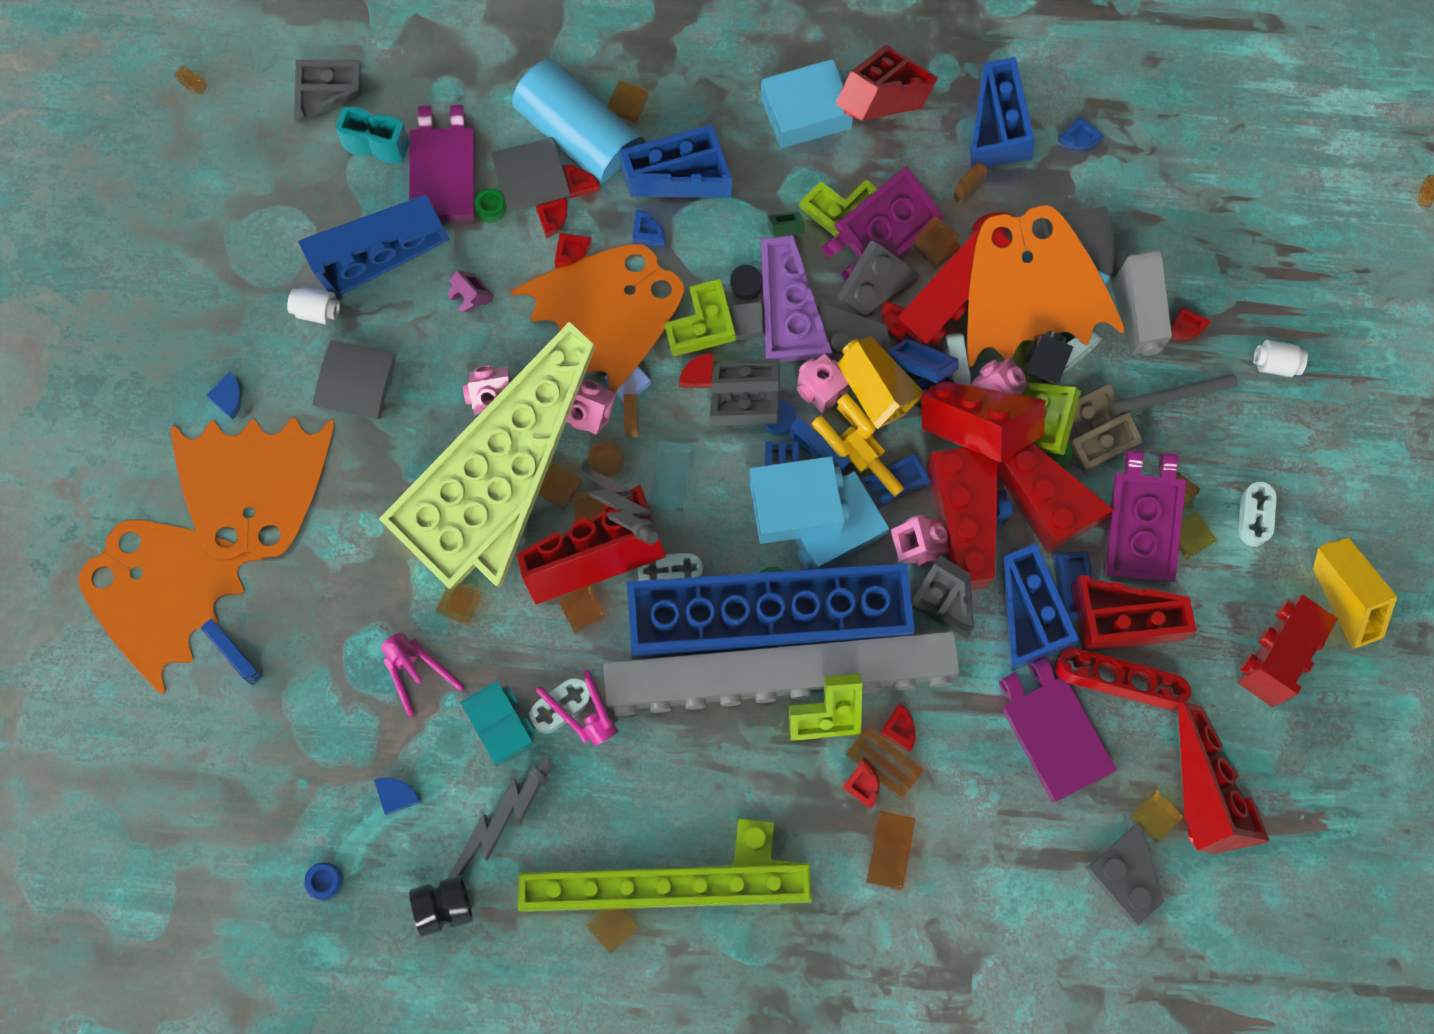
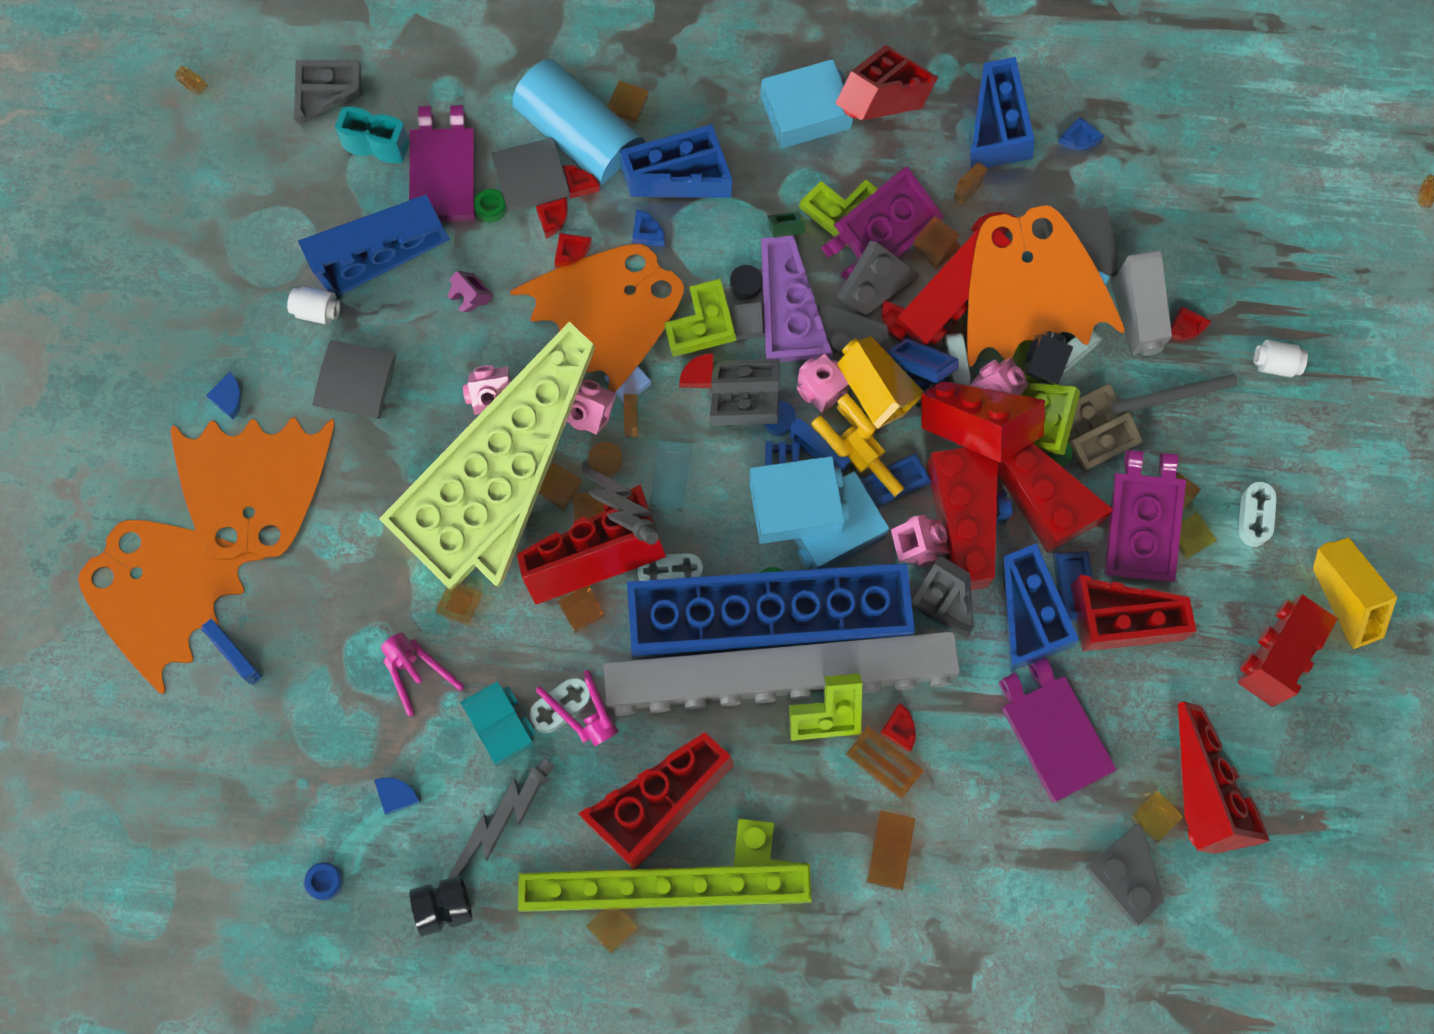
(658, 800): none -> red wedge
(864, 783): red tile -> none
(1122, 684): red beam -> none

